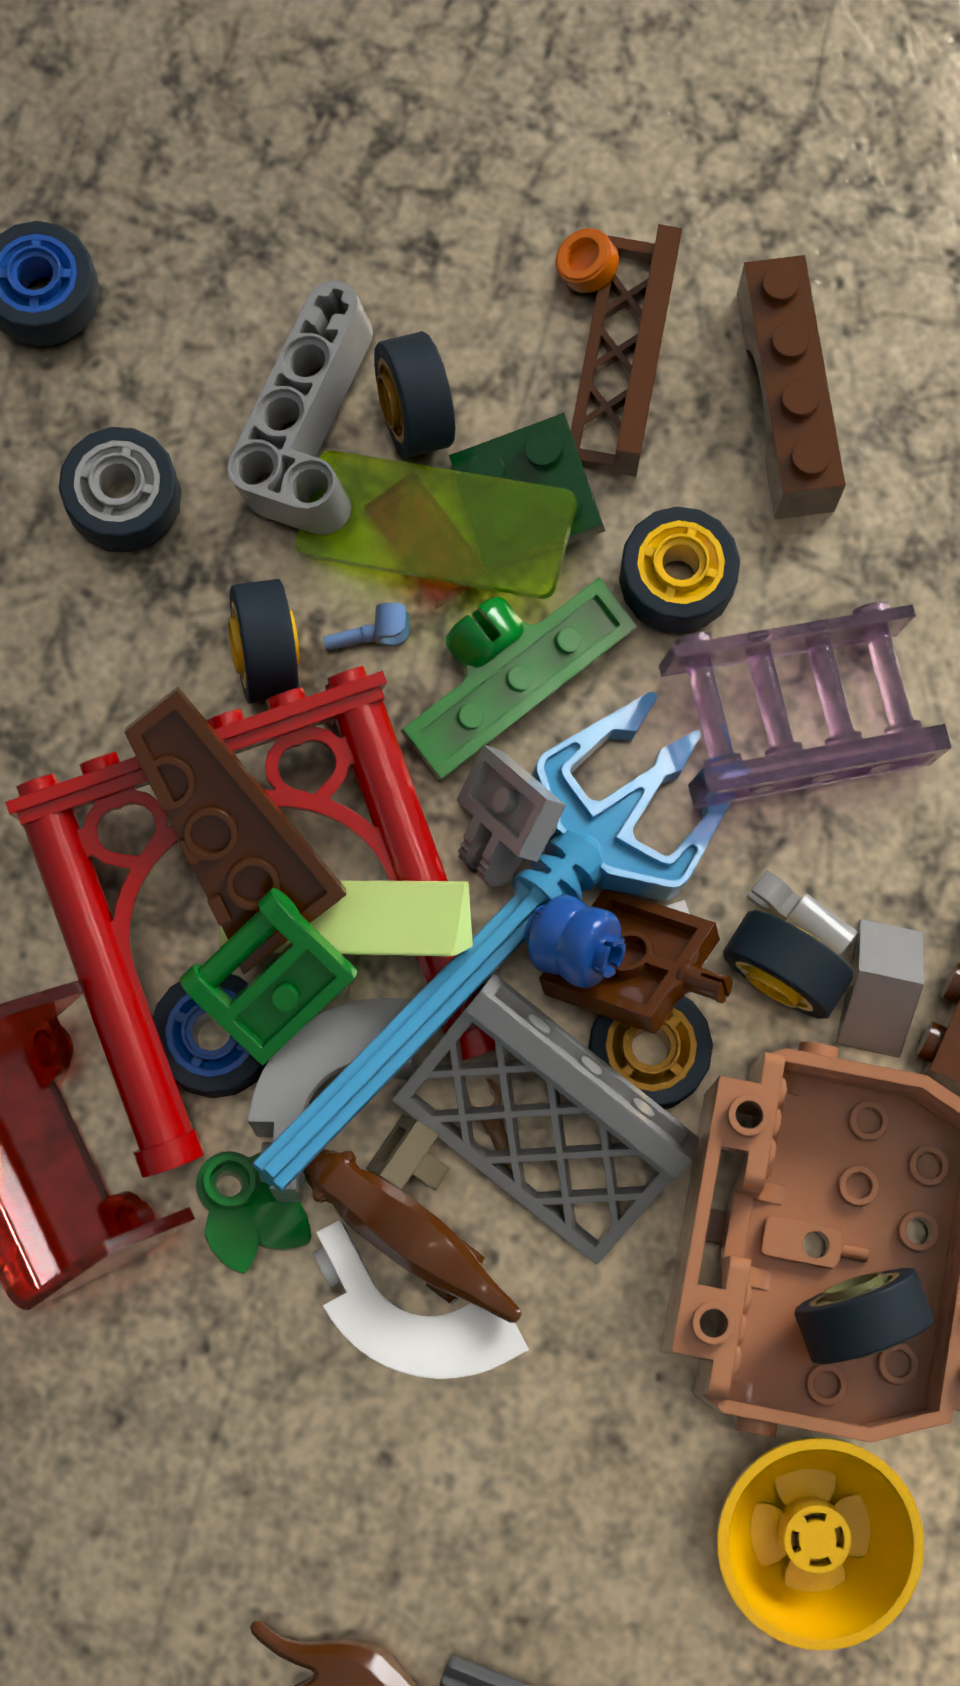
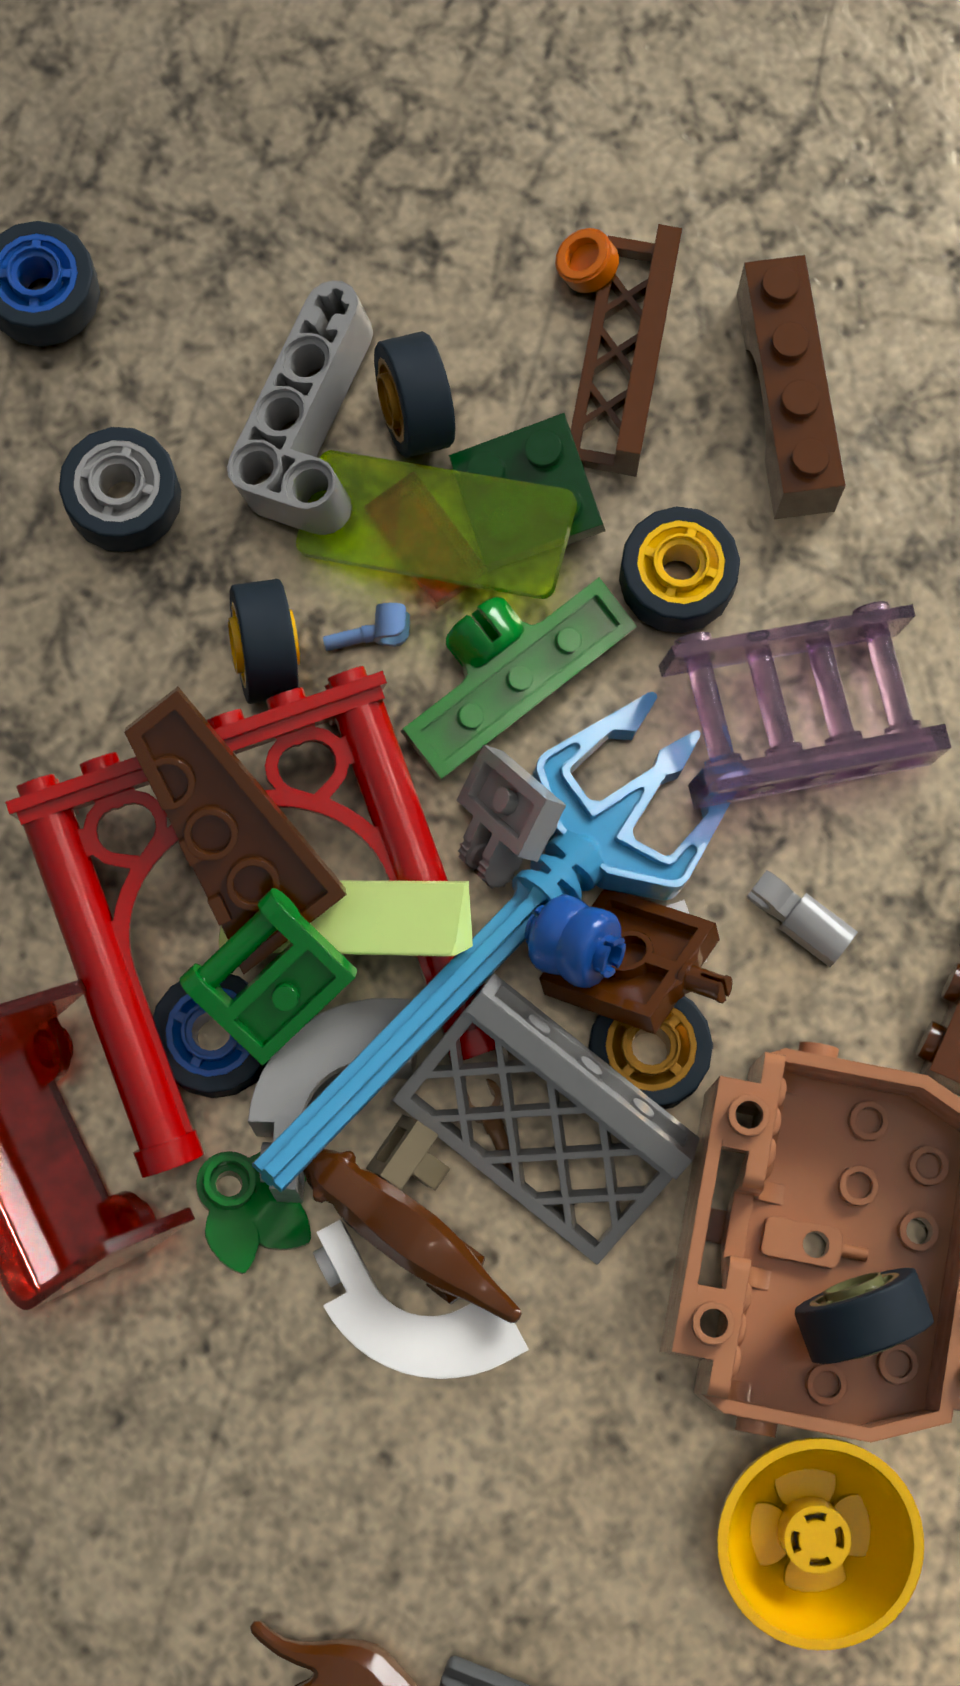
(788, 964): black wheel -> none
(883, 988): light grey slope -> none

